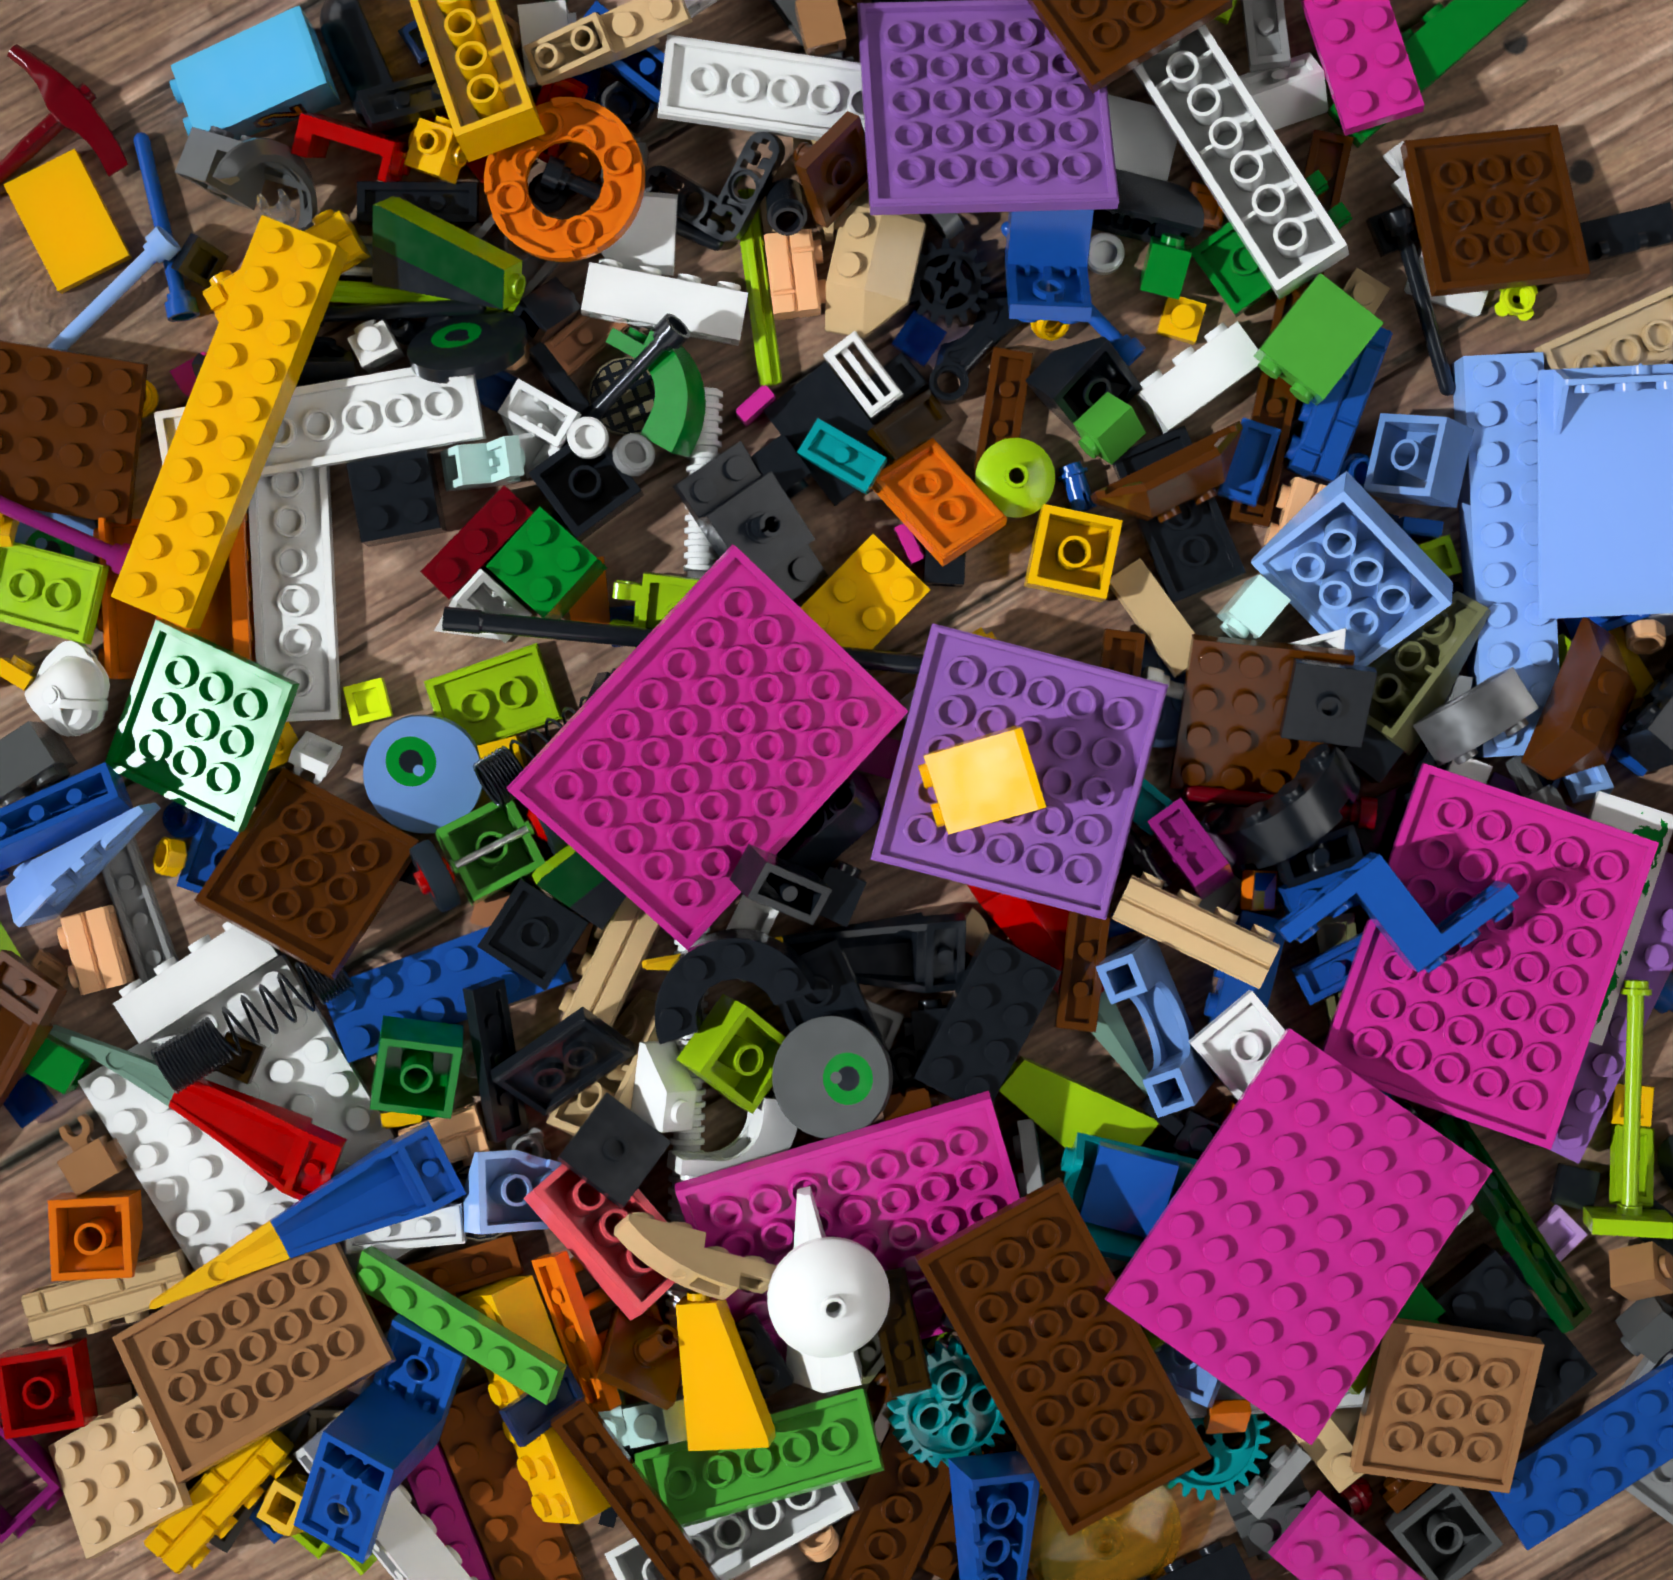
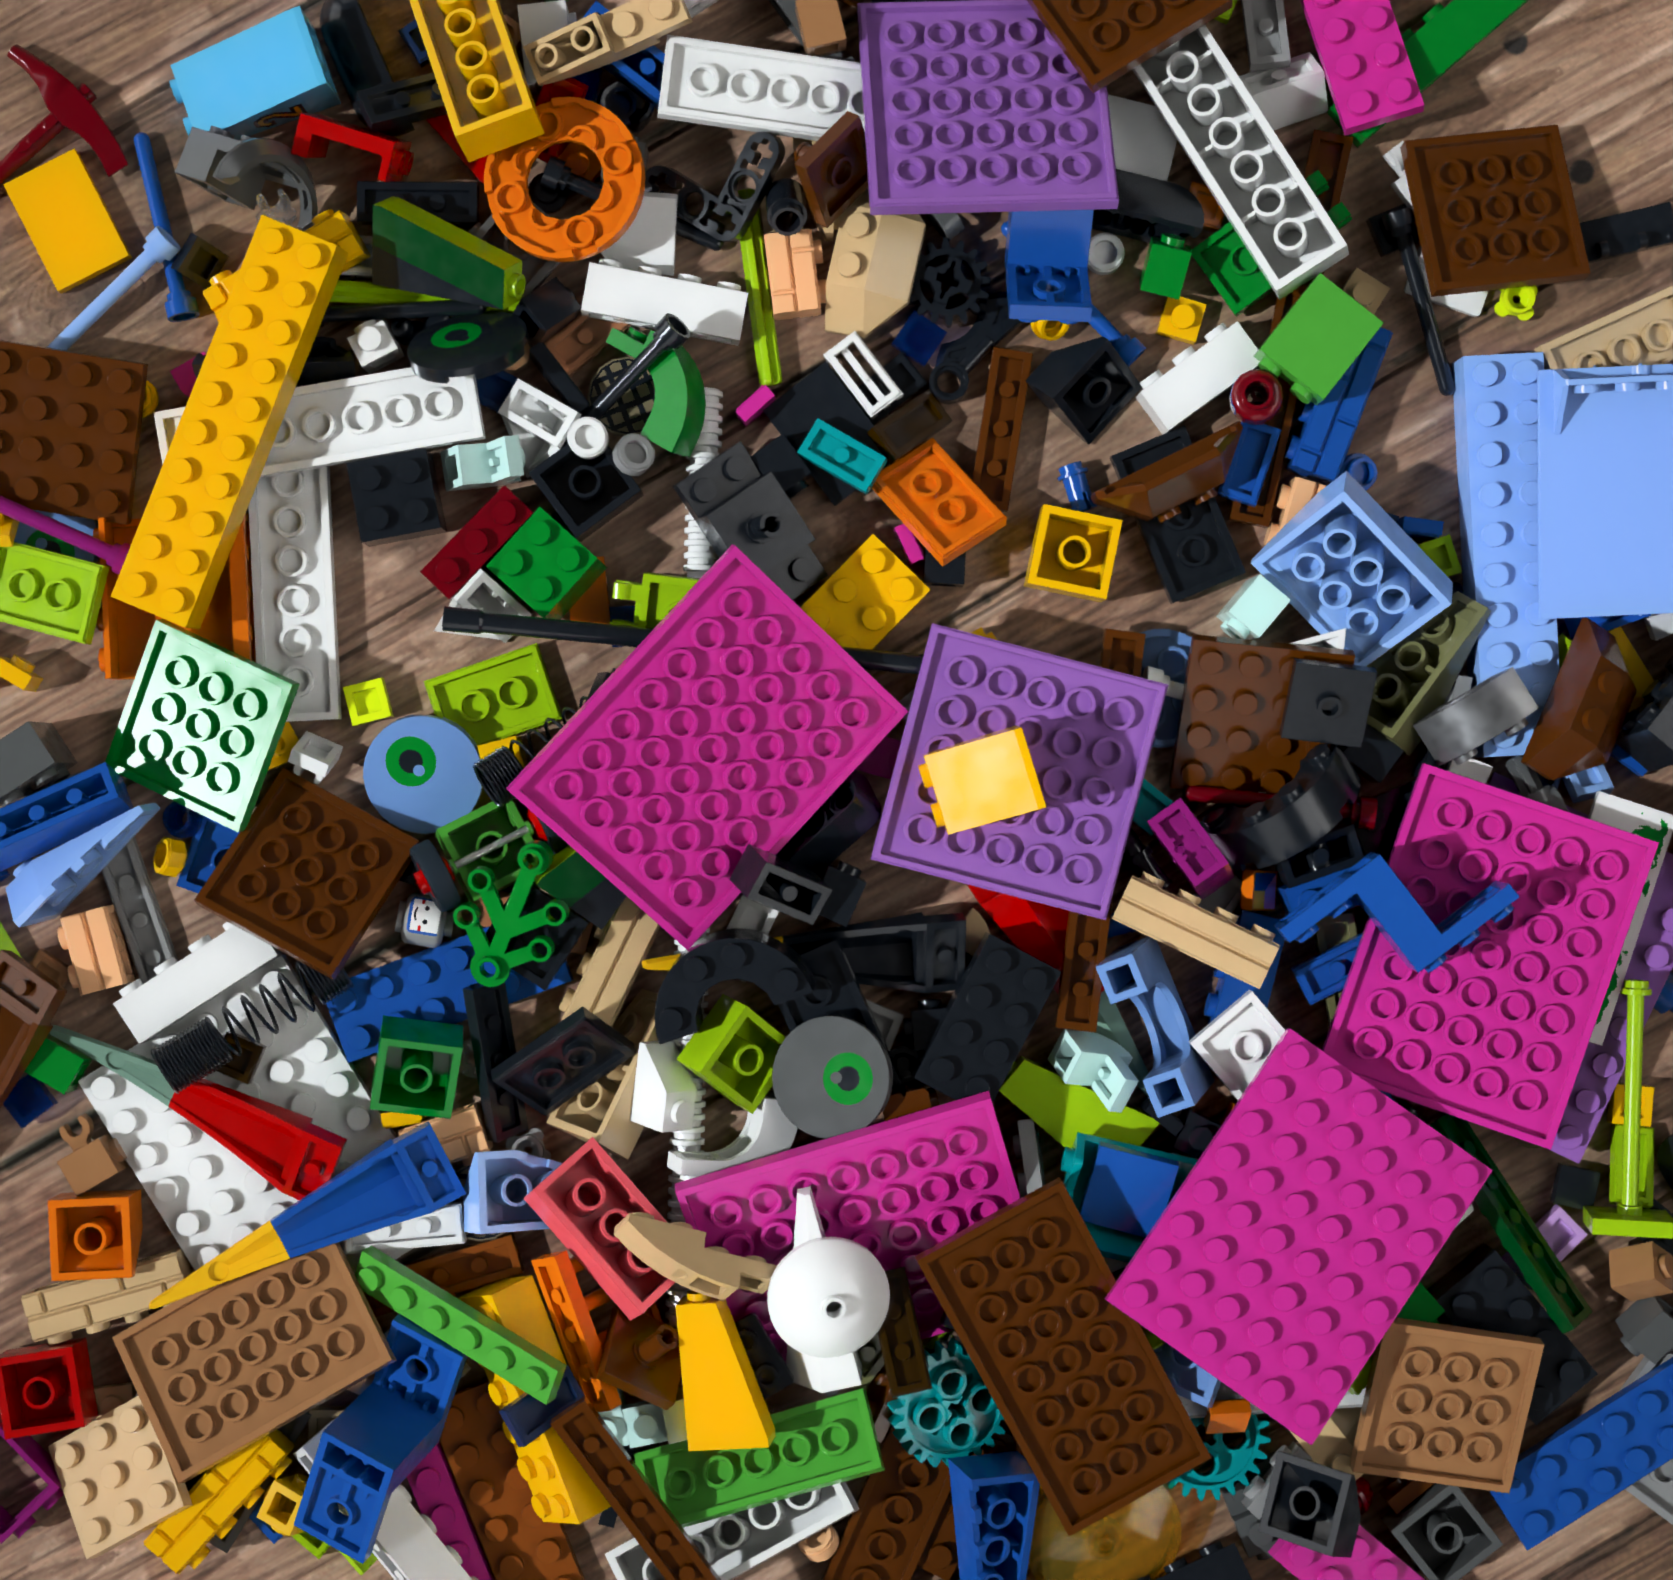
(72, 681): white helmet -> none
(422, 921): none -> head
(435, 150): yellow brick -> none
(508, 919): none -> green plant
(614, 1150): black plate -> none
(1011, 498): lime dish -> none
(1095, 1062): none -> light aqua brick
(1108, 428): bright green brick -> none
(1154, 615): tan tile -> none
(1253, 383): none -> dark red head
(1312, 1506): none -> black slope
(1418, 459): medium blue brick -> none
(1645, 636): light nougat tile -> none

